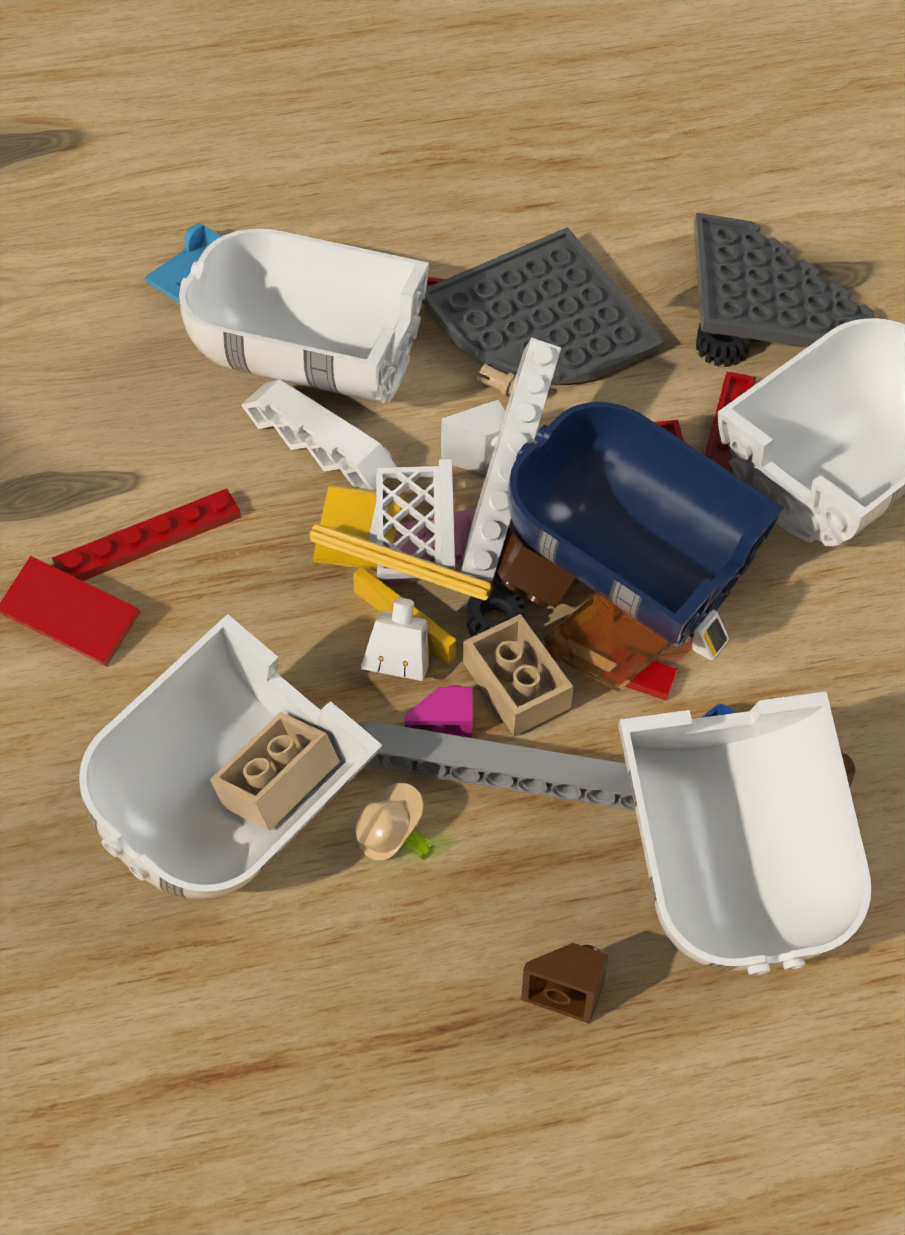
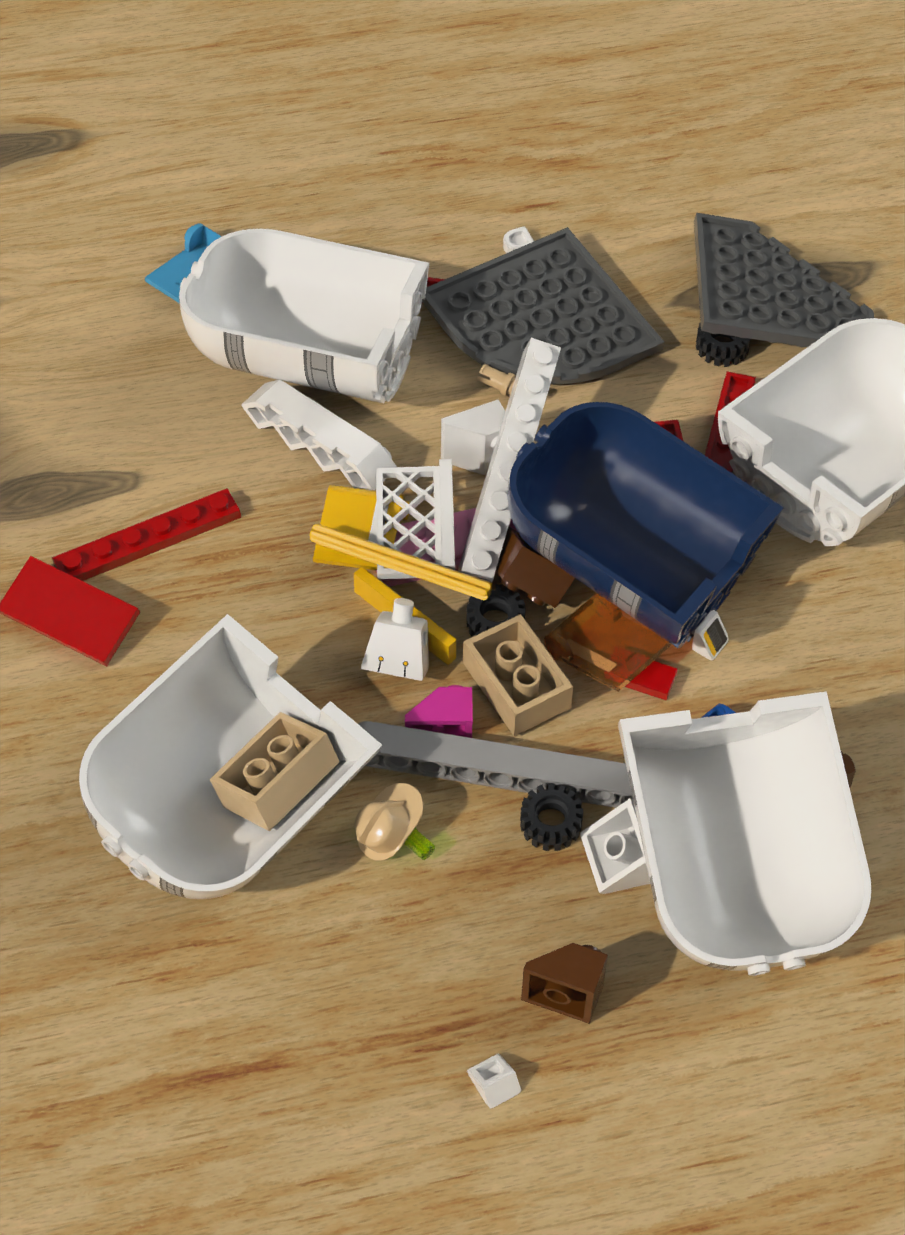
(495, 1080): none -> white slope
(516, 238): none -> white tile
(556, 800): none -> black tyre
(616, 850): none -> white slope

